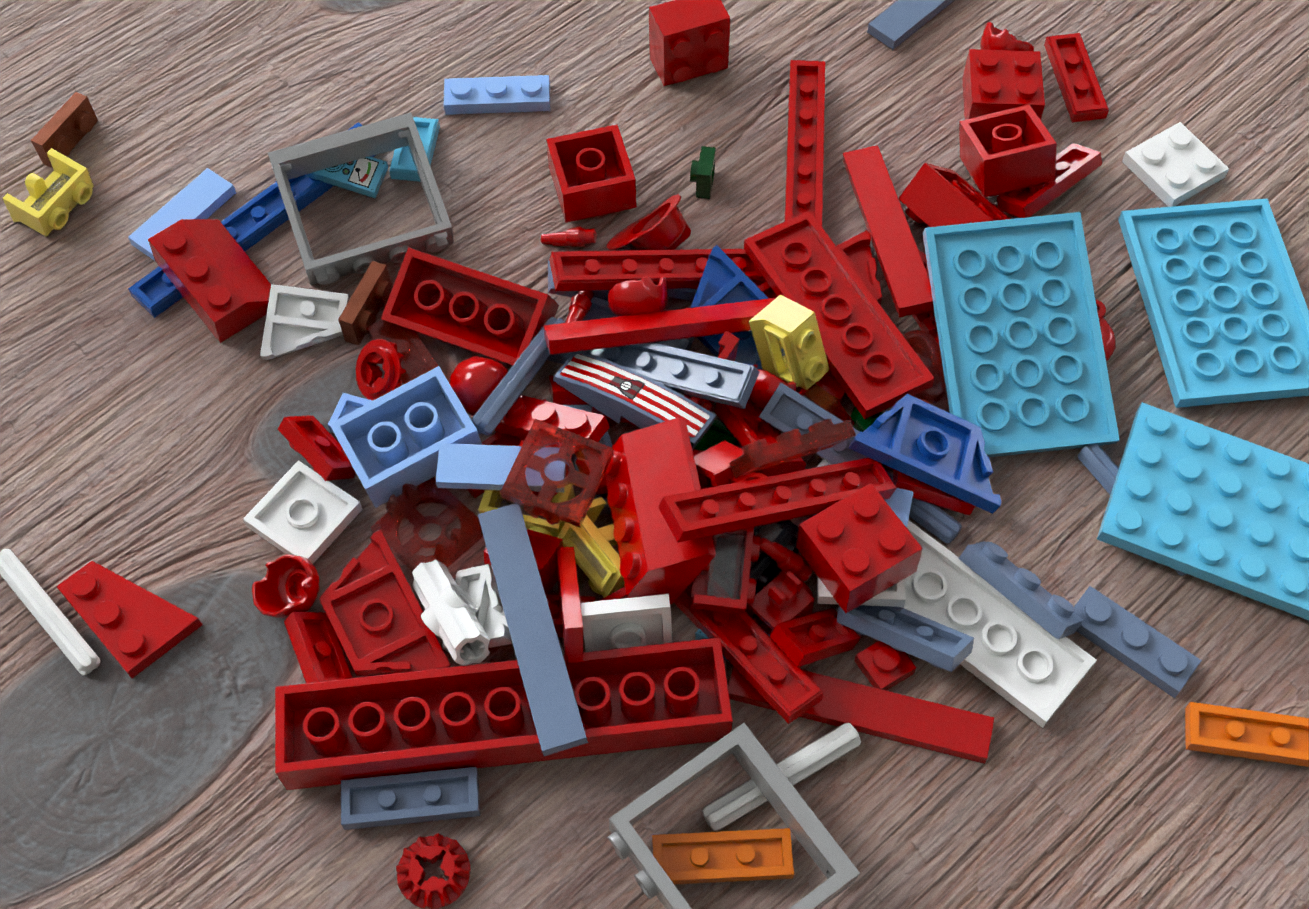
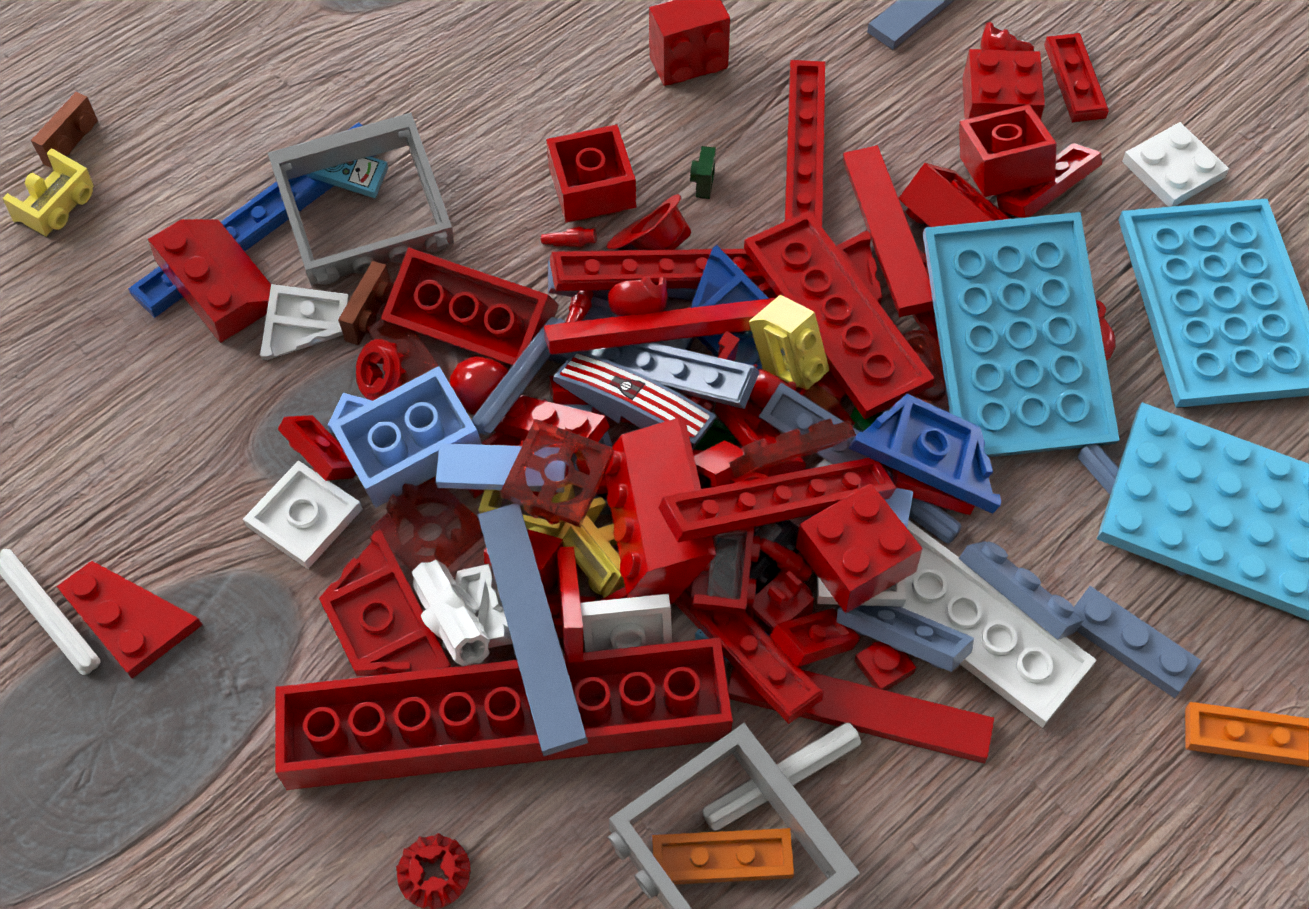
(195, 201): light blue tile -> none
(287, 587): red hair -> none
(316, 647): red plate -> none
(402, 164): medium azure tile -> none
(410, 798): sand blue plate -> none
(496, 94): light blue plate -> none

